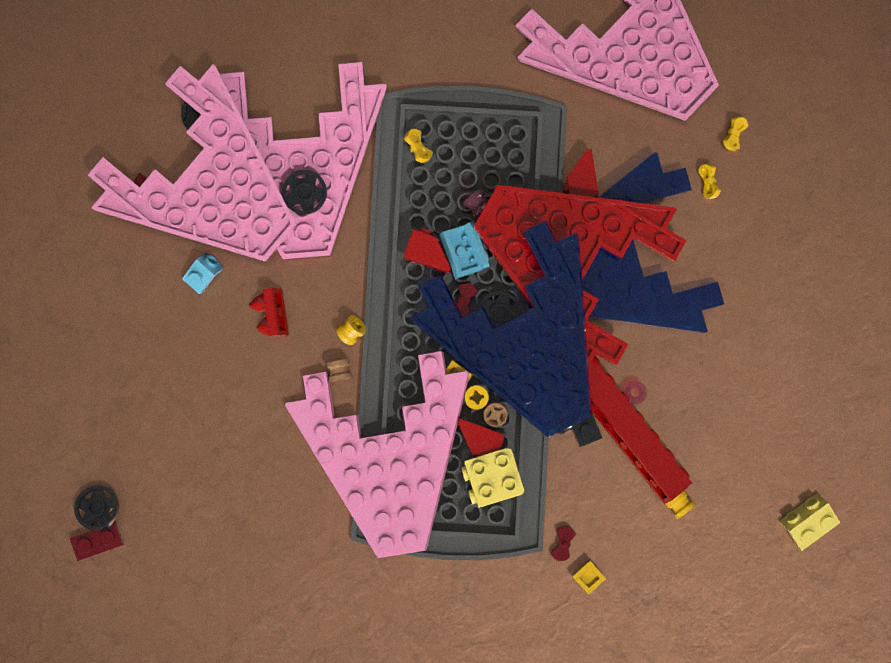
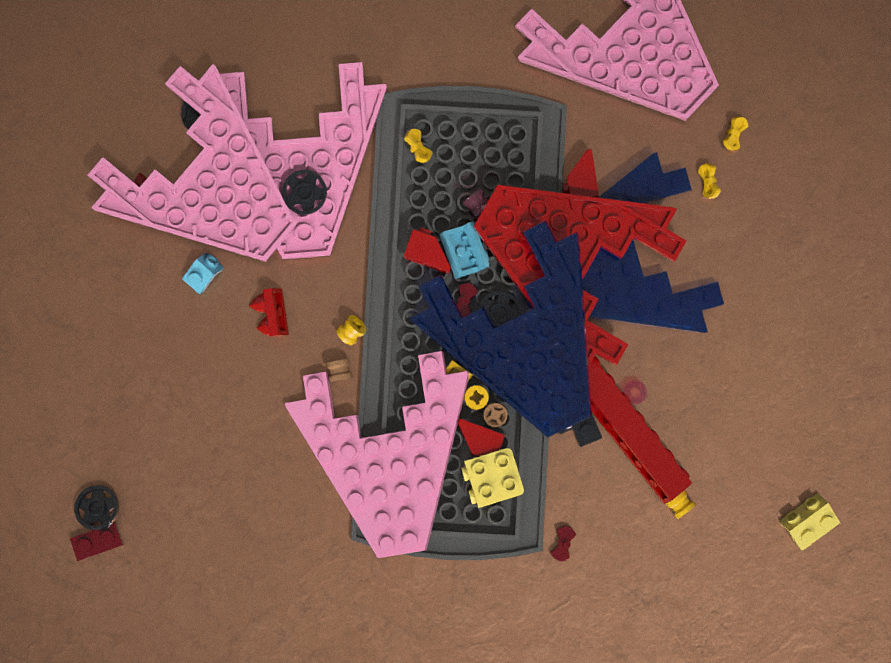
(589, 577): yellow plate -> none

